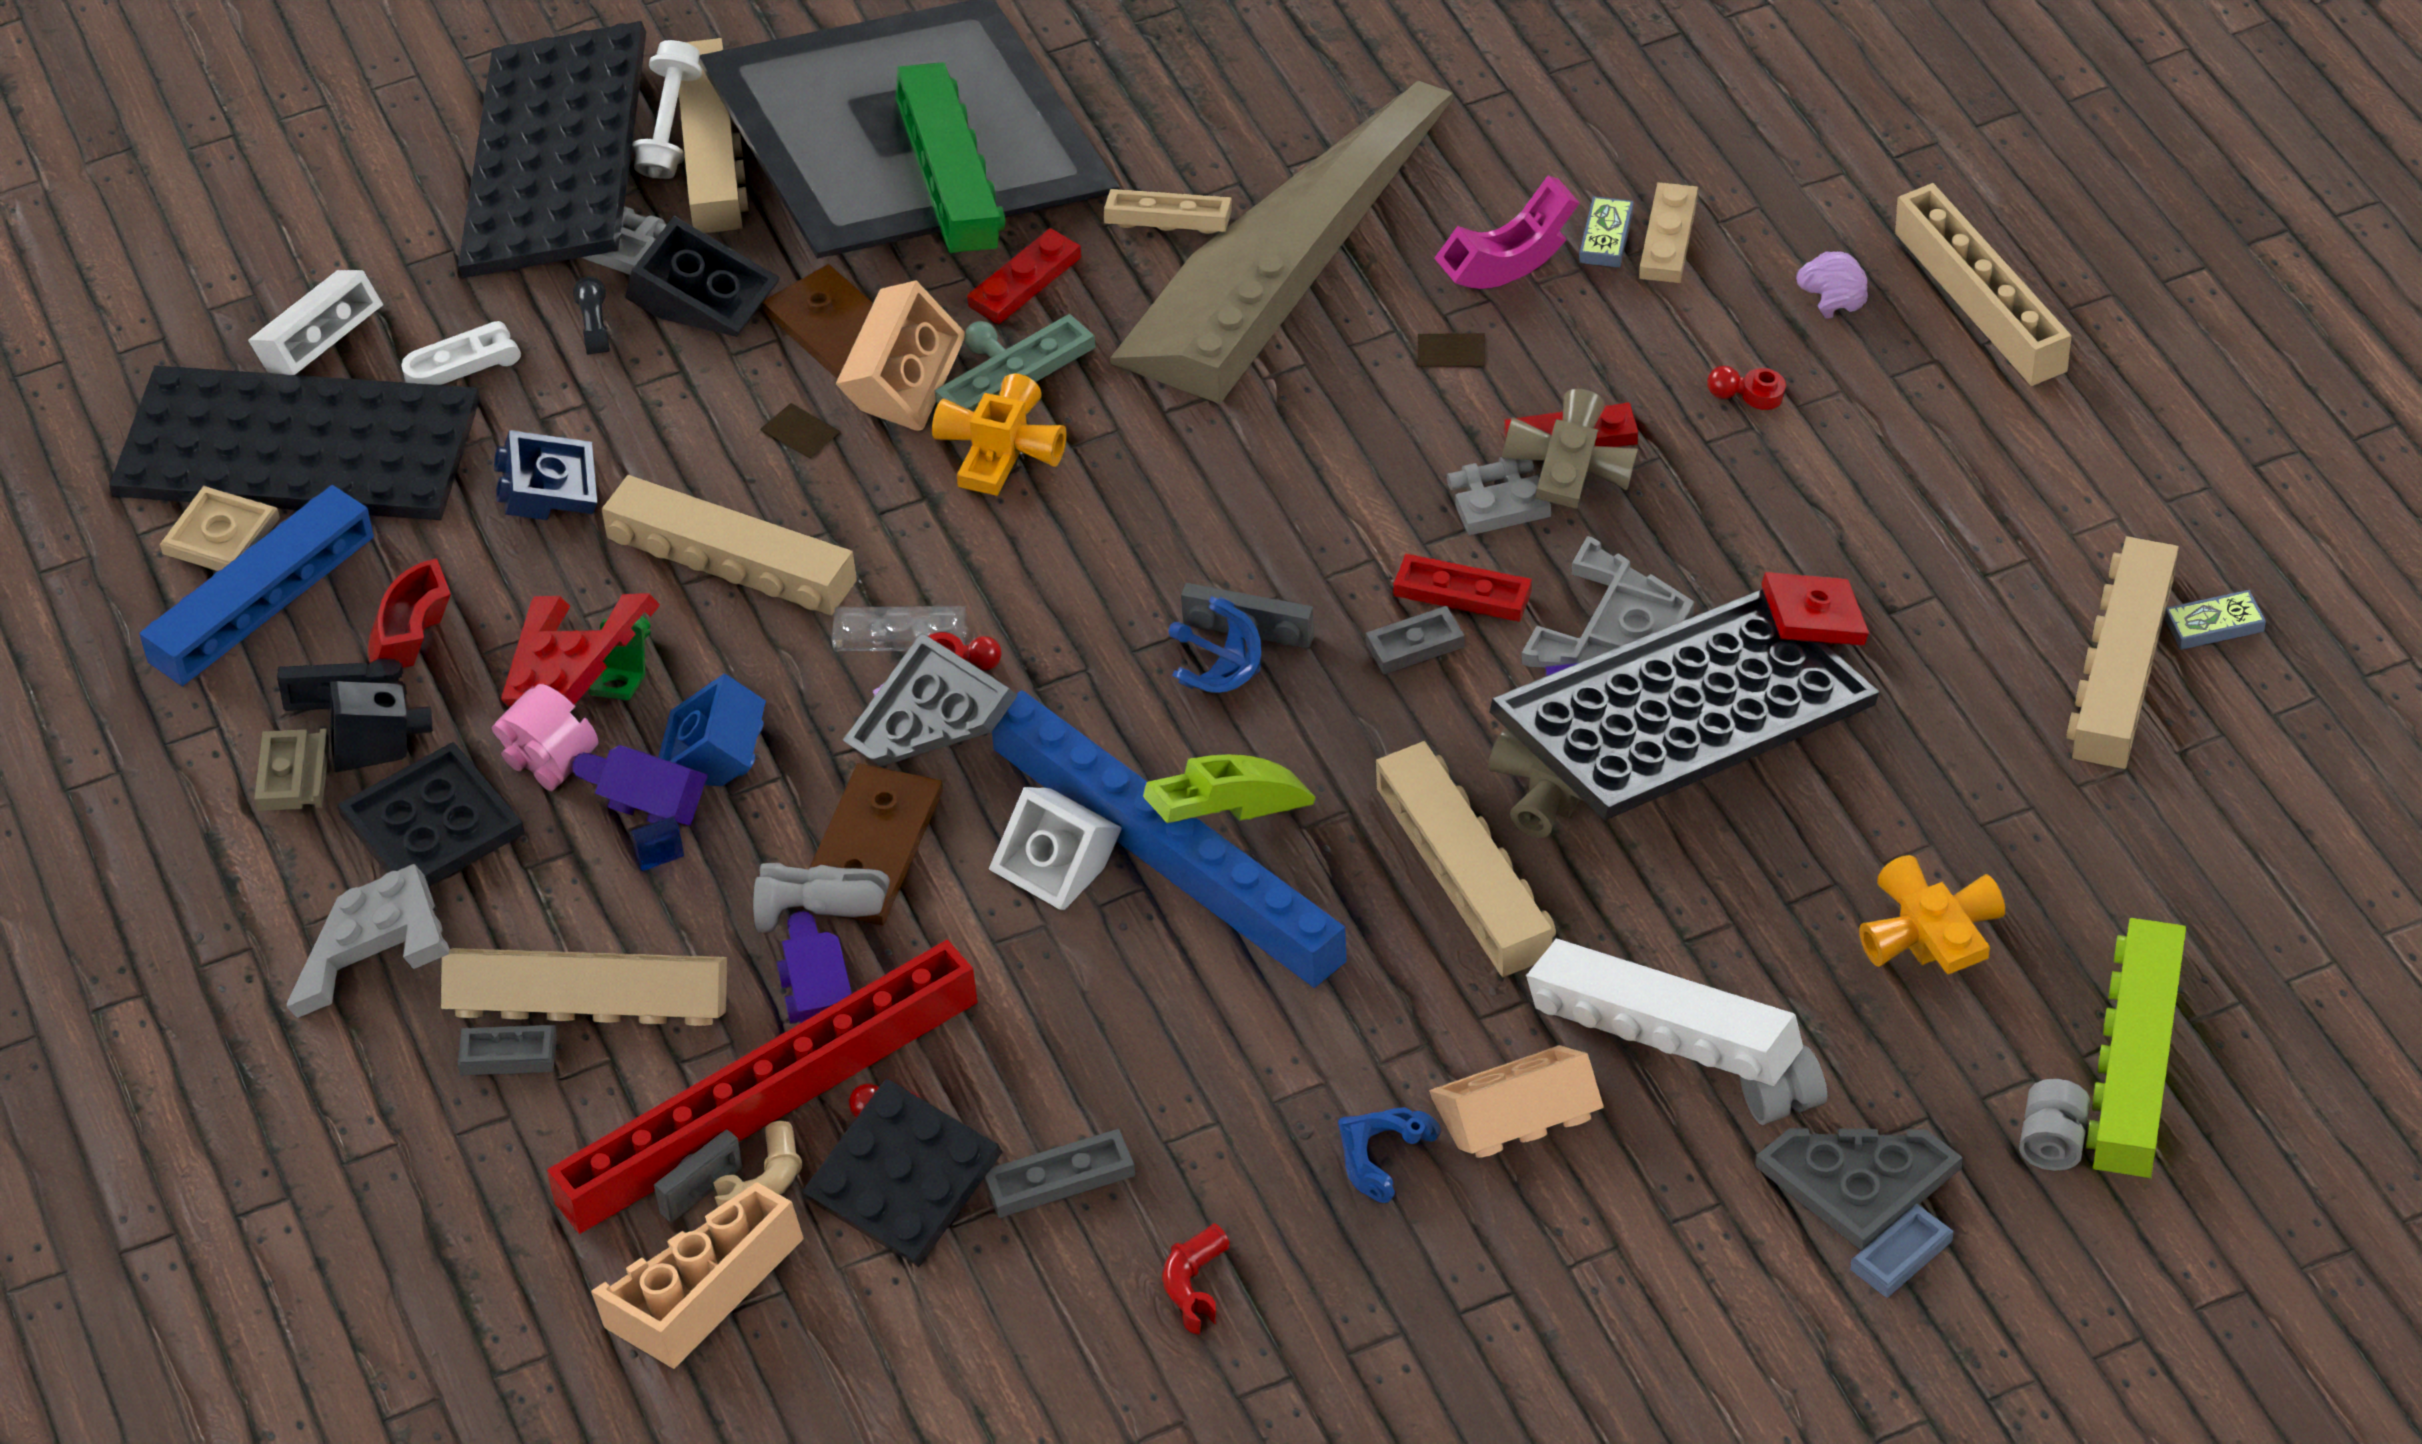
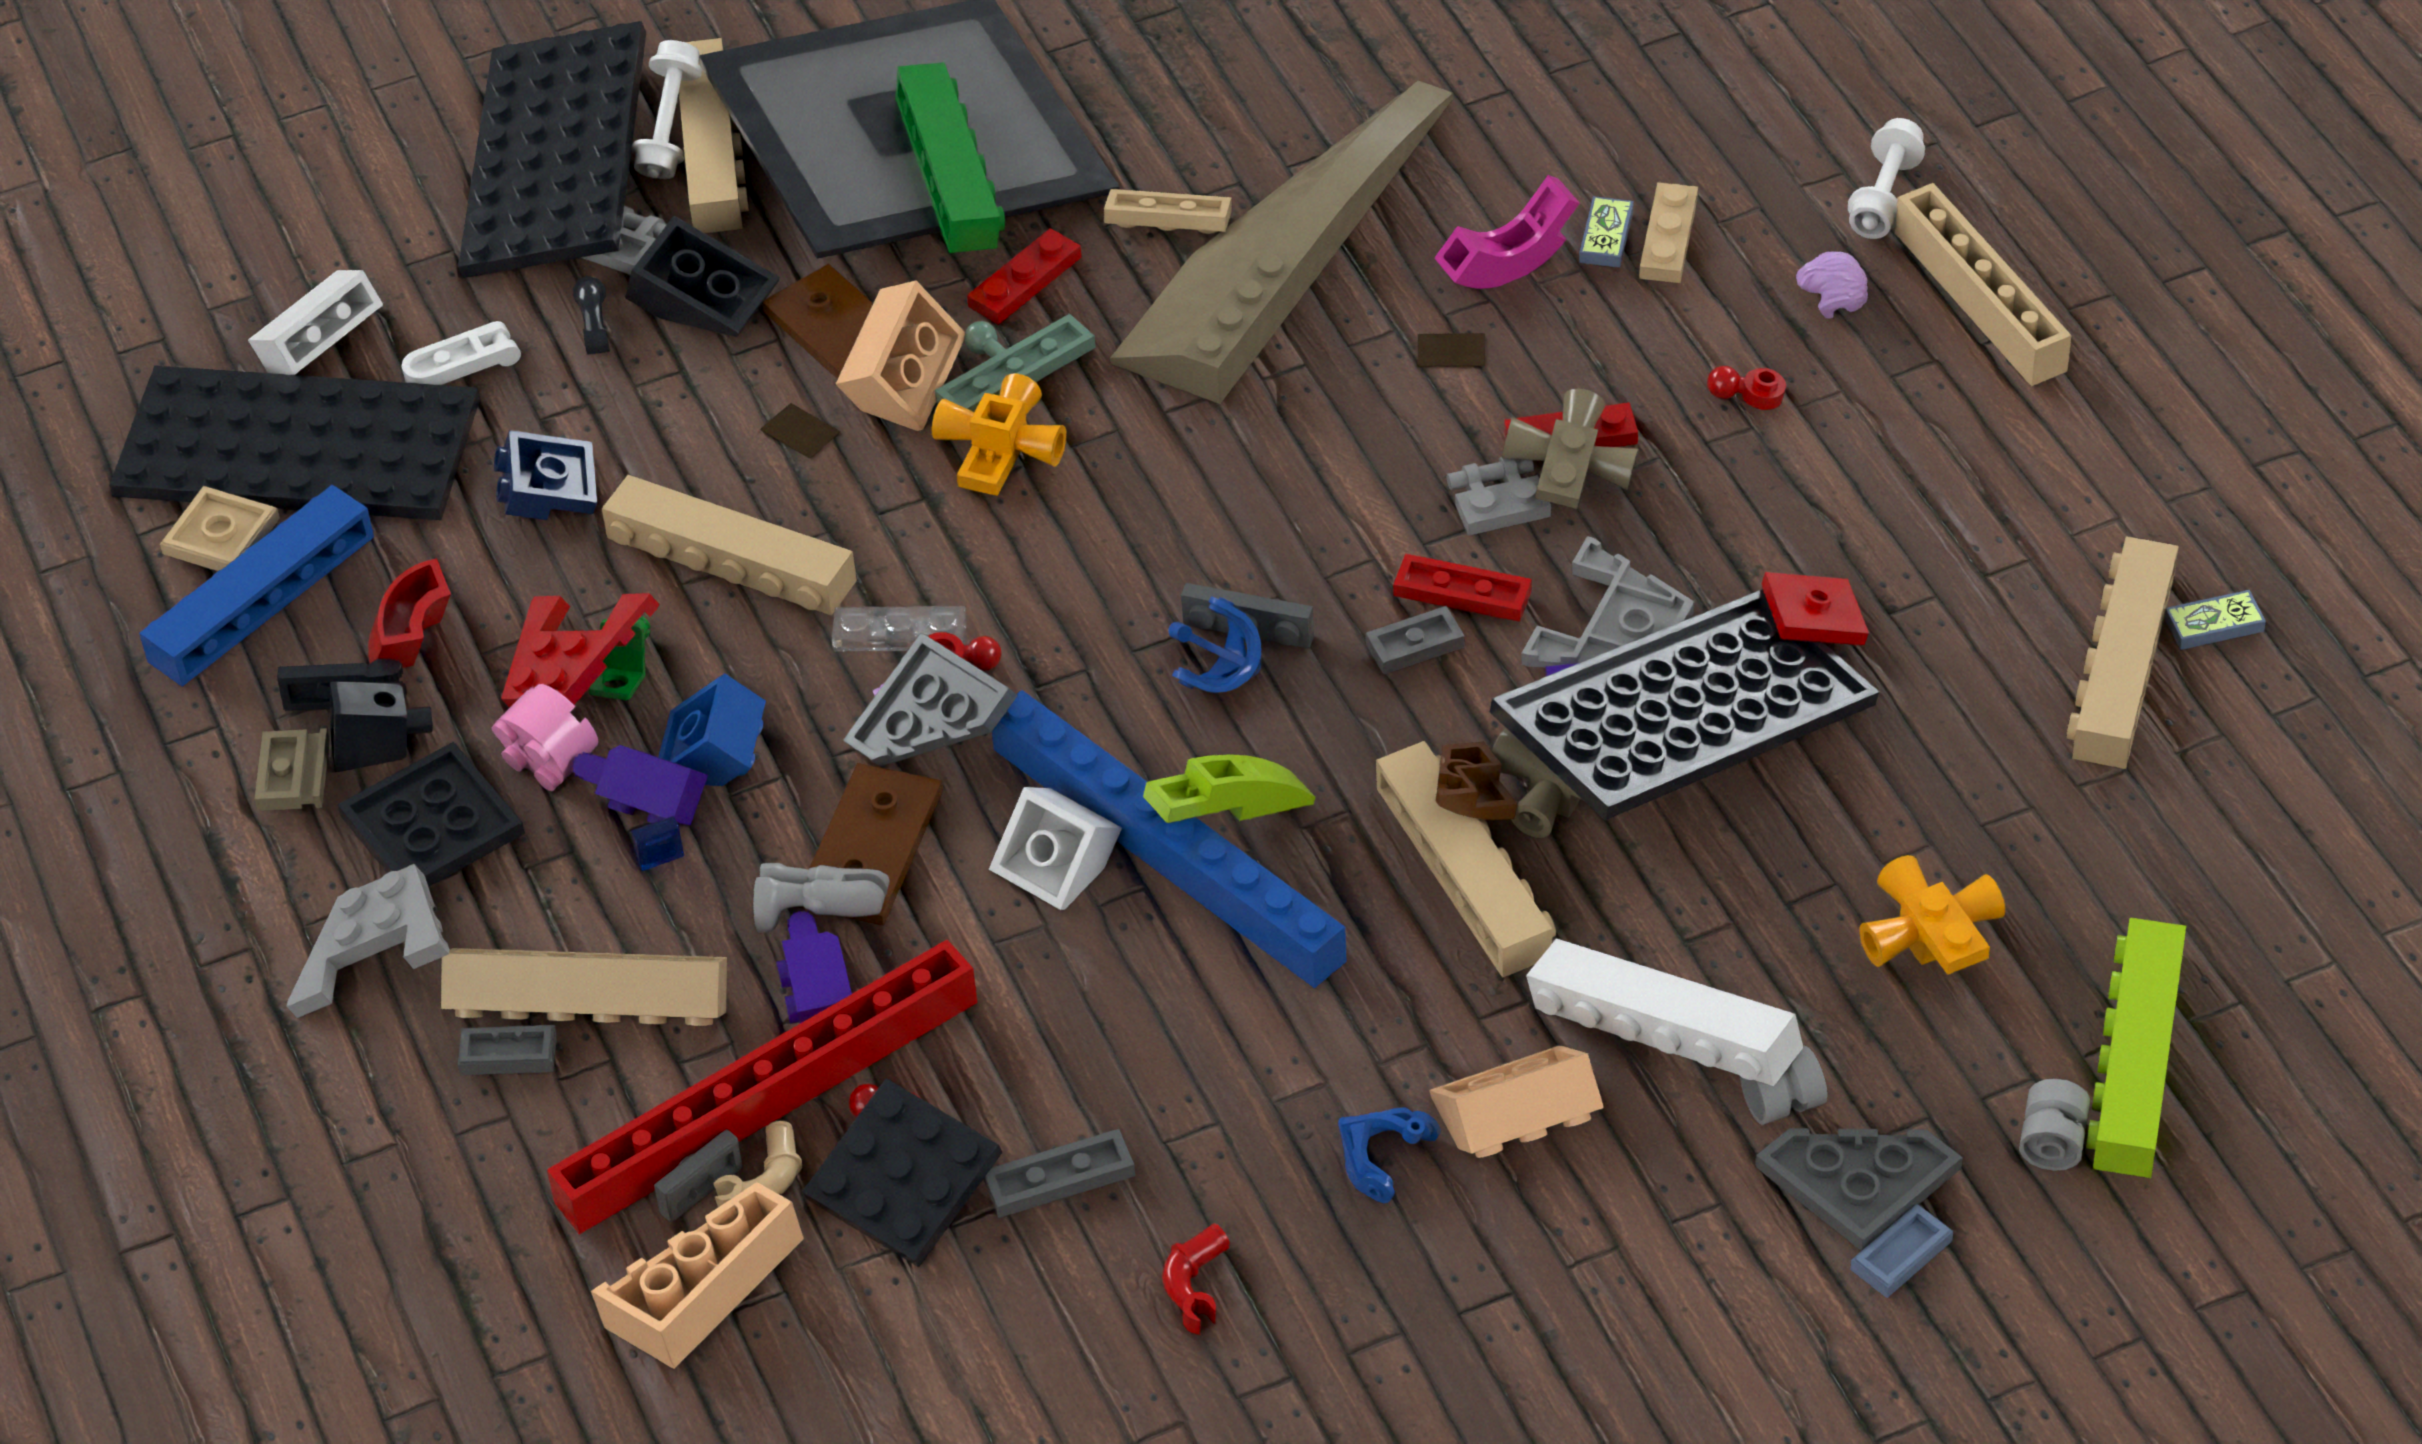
(1472, 784): none -> reddish brown slope
(1897, 147): none -> white piece

